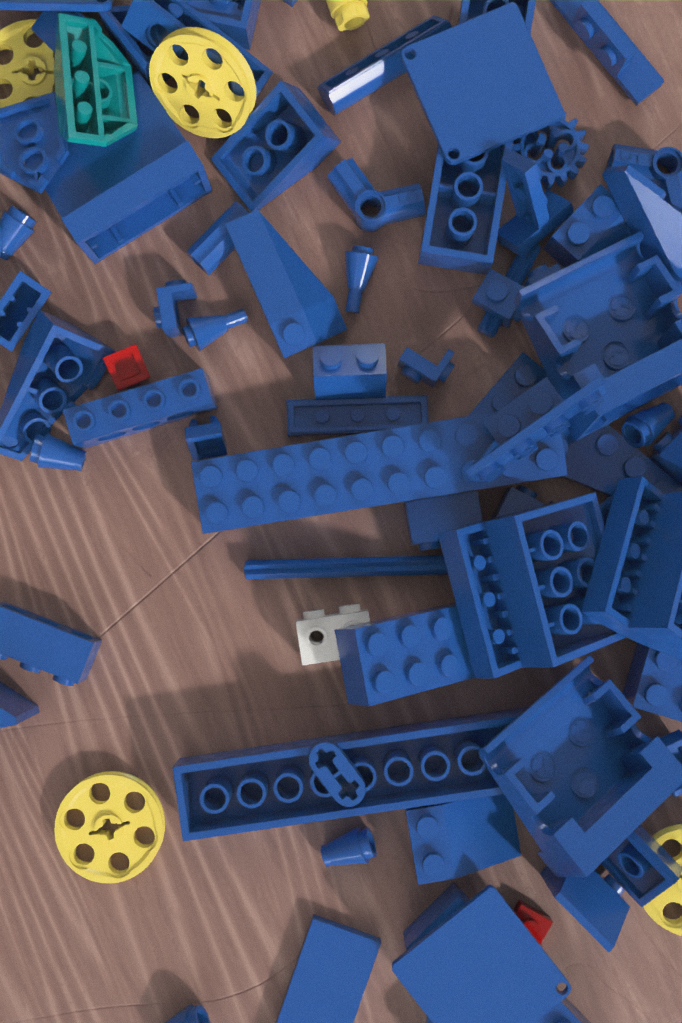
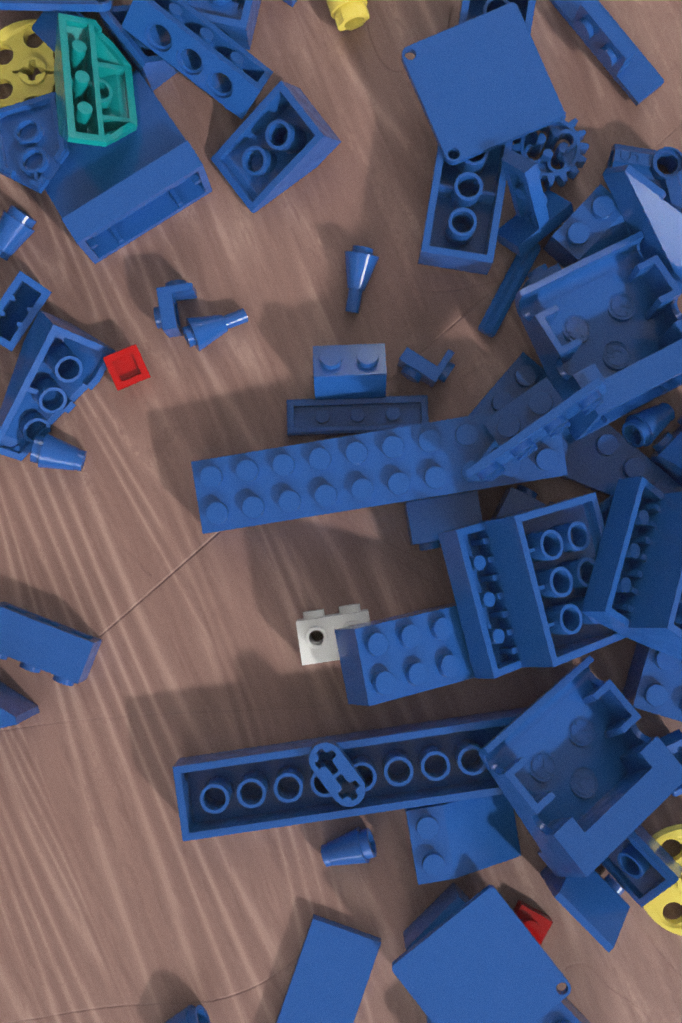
(102, 841): light yellow wedge -> none
(140, 409): blue brick -> none
(205, 439): blue tile -> none
(215, 76): light yellow wedge -> none
(215, 242): blue axle -> none
(289, 293): blue wedge -> none
(345, 567): blue axle -> none
(357, 192): blue piece -> none
(376, 68): blue brick -> none
(498, 297): blue bracket -> none

